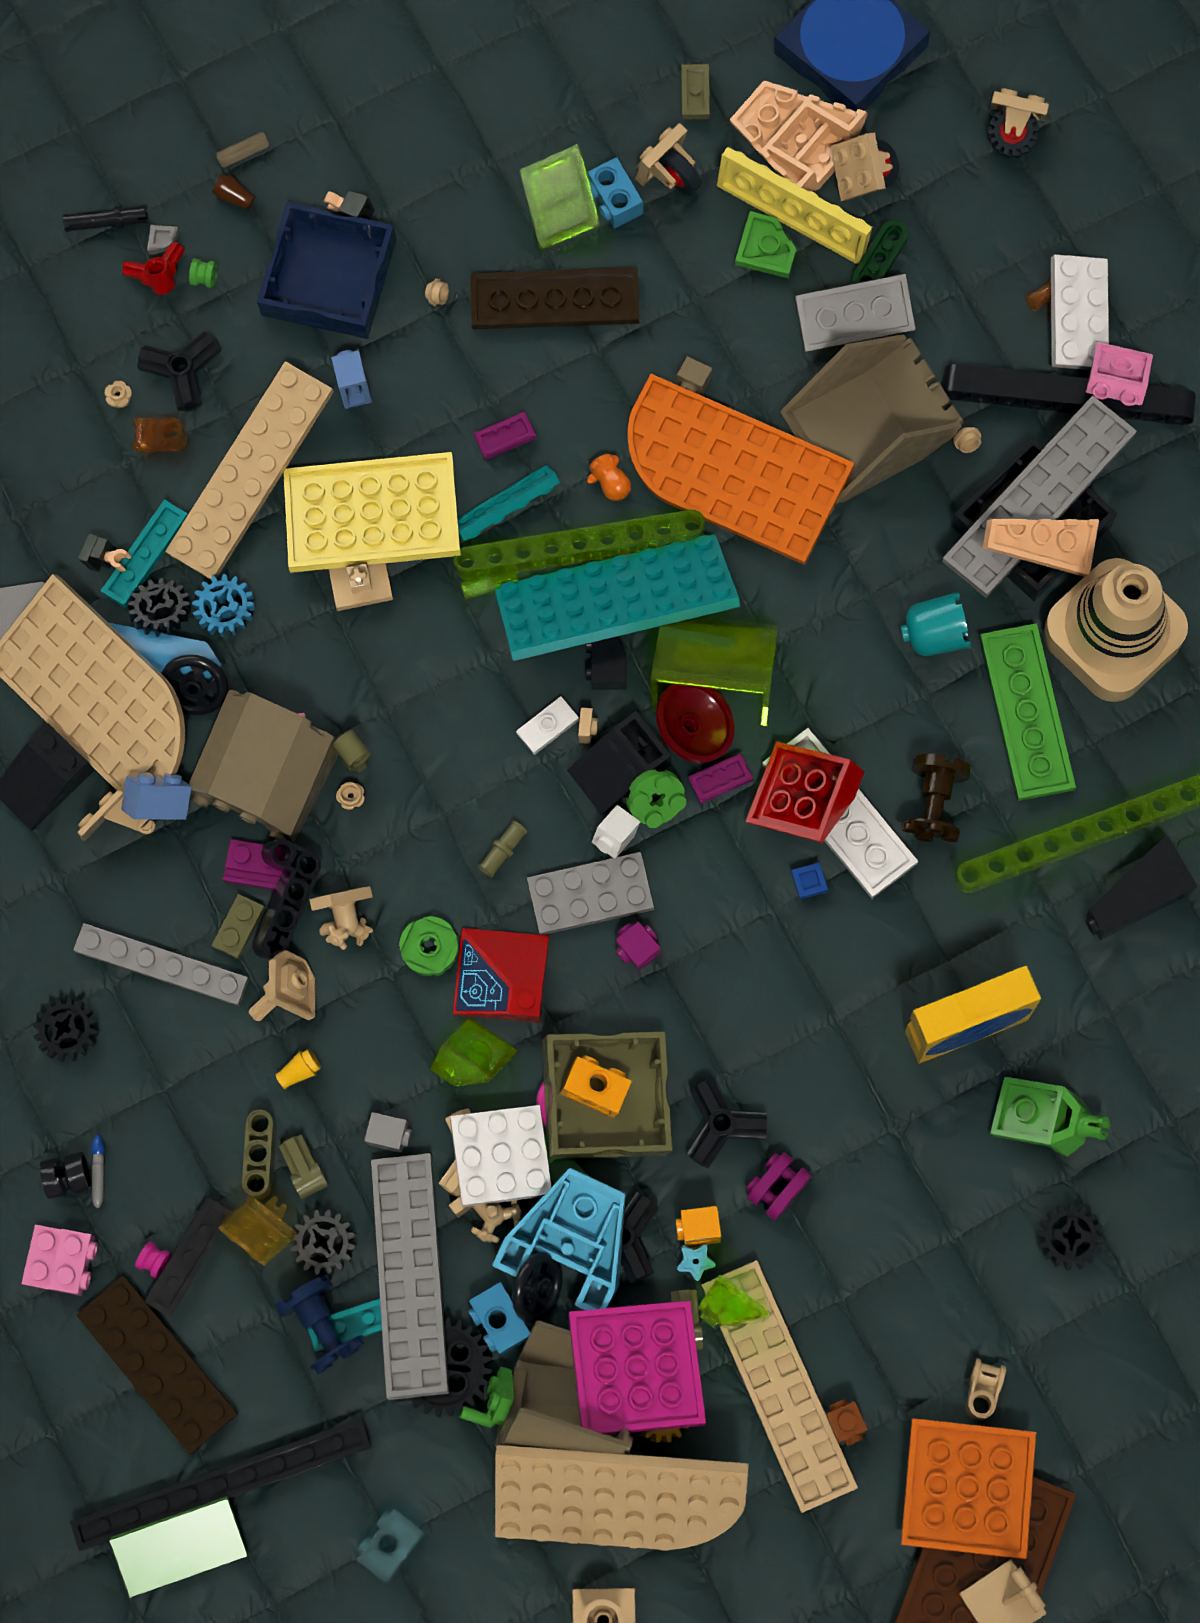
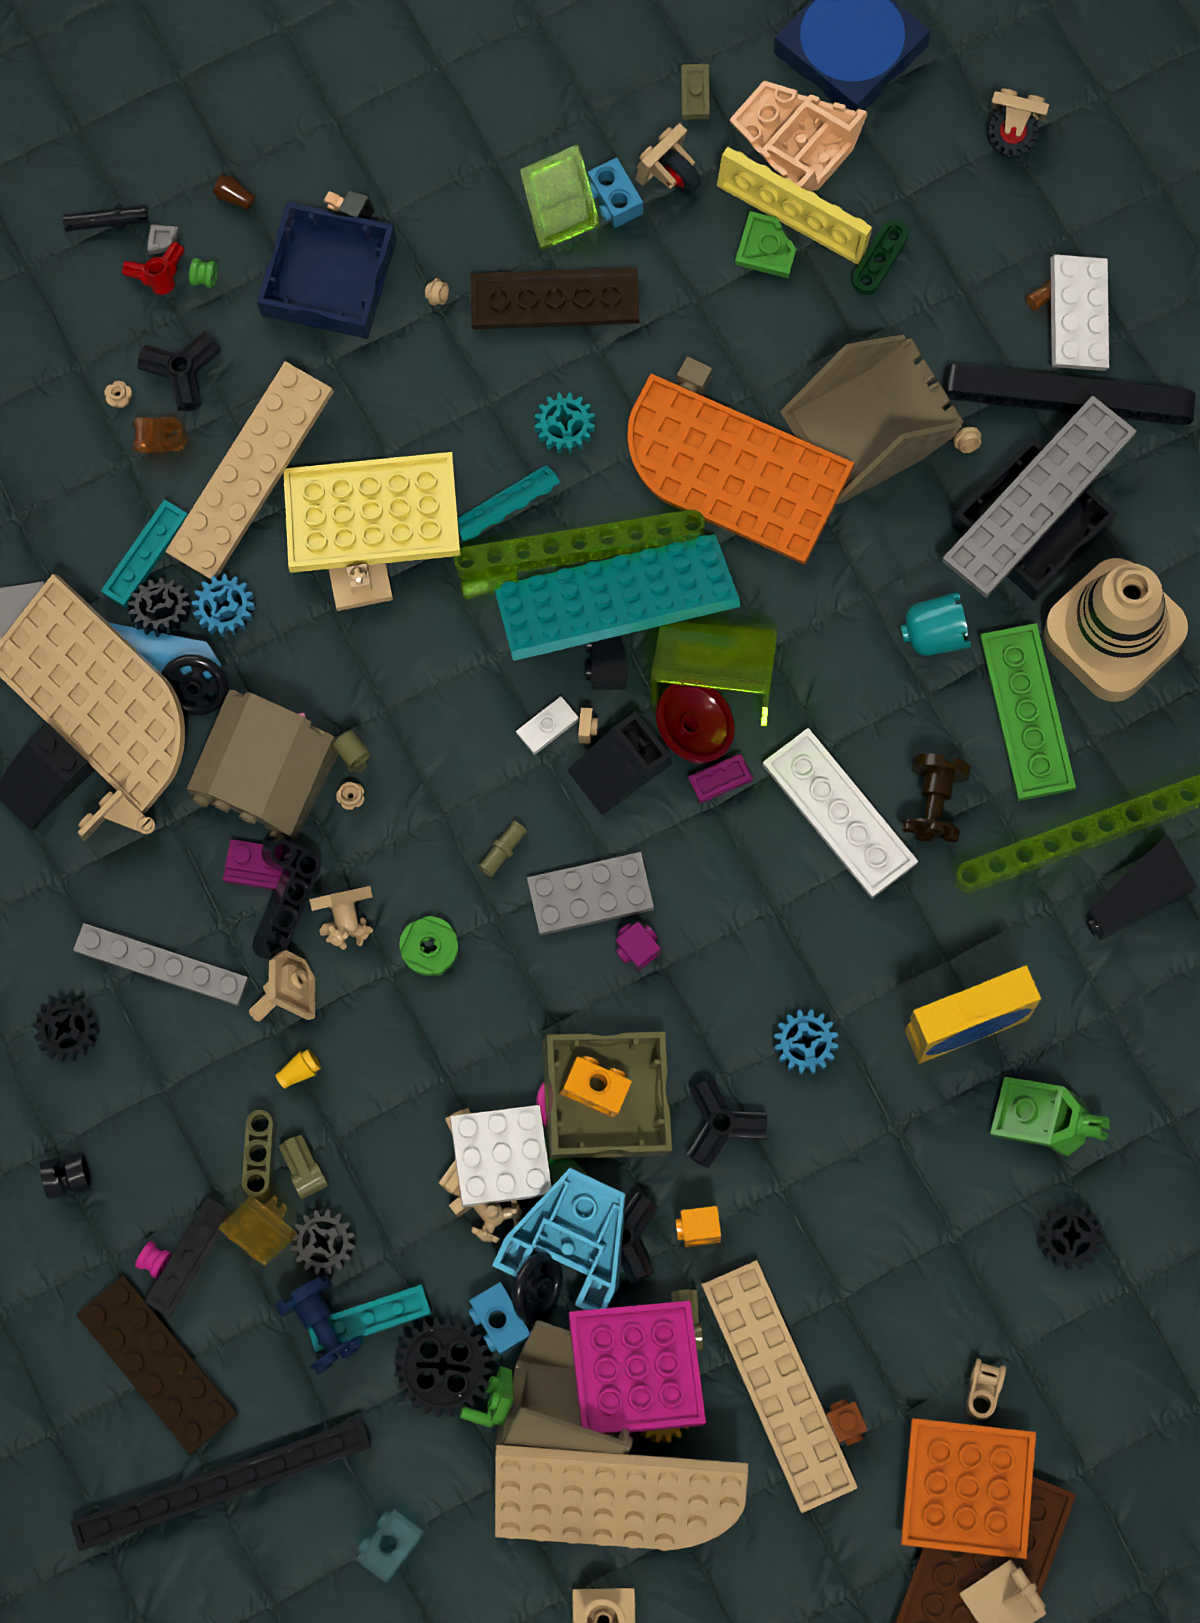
(59, 1260): bright pink plate -> none
(97, 1150): light grey piece -> none
(101, 552): pearl dark grey piece -> none
(156, 797): medium blue brick -> none
(178, 1546): tile -> none
(238, 927): olive plate -> none
(242, 149): dark tan axle -> none
(351, 378): medium blue brick -> none
(388, 1132): light grey brick -> none
(409, 1277): light grey plate -> none
(472, 1056): clear neon green slope -> none
(501, 975): red slope -> none
(505, 436): magenta plate -> none
(552, 425): none -> teal gear
(612, 479): orange animal -> none
(615, 832): white brick -> none
(666, 807): bright green plate -> none
(692, 1253): medium azure plate -> none
(730, 1306): clear neon green slope -> none
(760, 1188): magenta brick -> none
(803, 1029): none -> dark azure gear
(804, 792): red slope -> none
(809, 881): blue plate -> none
(854, 312): light grey plate -> none
(864, 166): tan plate -> none
(1047, 542): light nougat wing -> none
(1119, 374): bright pink plate -> none

